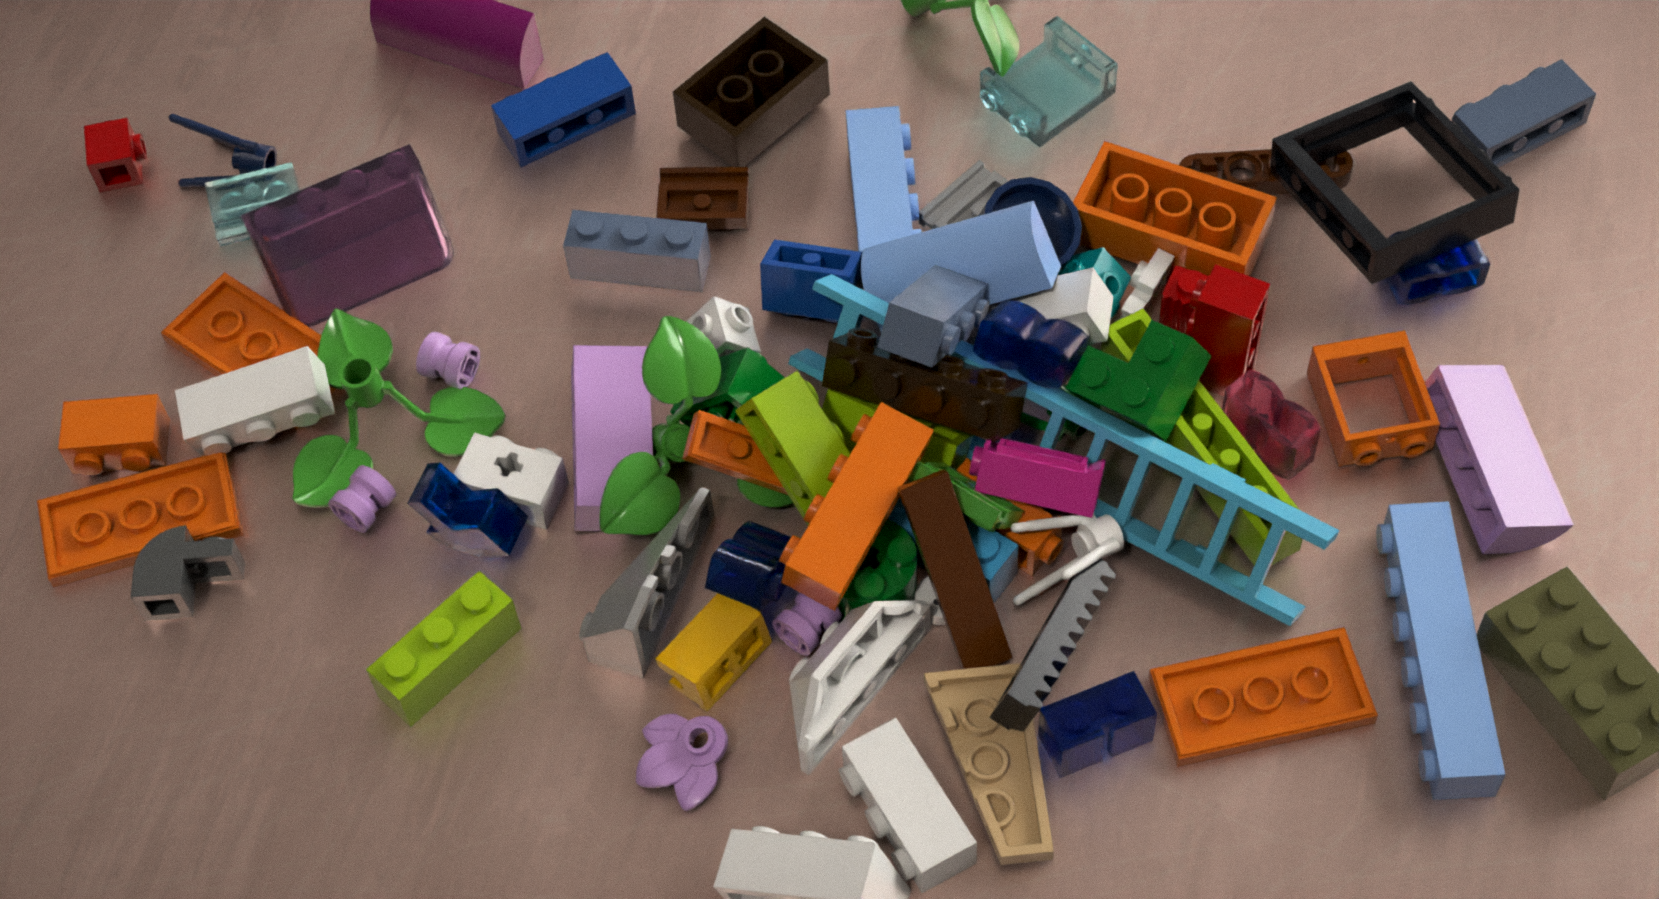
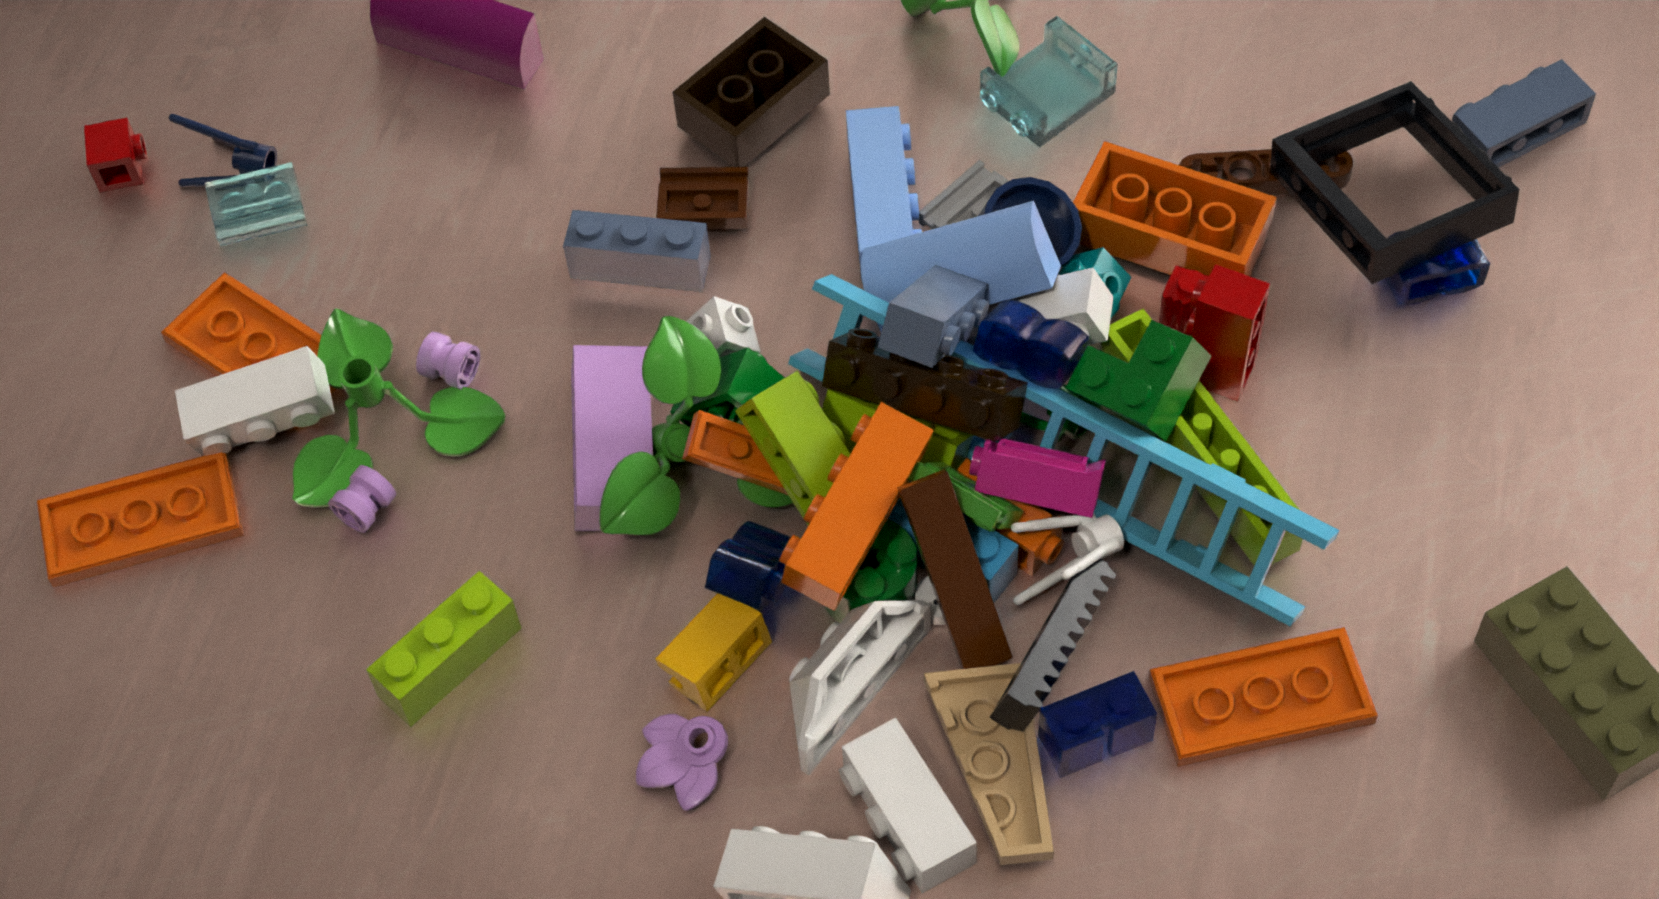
(114, 434): orange brick -> none
(172, 566): dark grey brick -> none
(350, 237): clear purple windscreen -> none
(464, 519): clear blue brick -> none
(525, 475): white brick -> none
(564, 109): blue brick -> none
(641, 600): light grey wedge -> none
(790, 273): blue brick -> none
(804, 624): lavender wheel -> none
(1148, 281): white plate -> none
(1274, 427): clear pink brick -> none
(1369, 359): orange window -> none
(1441, 652): light blue brick -> none
(1495, 459): brick -> none

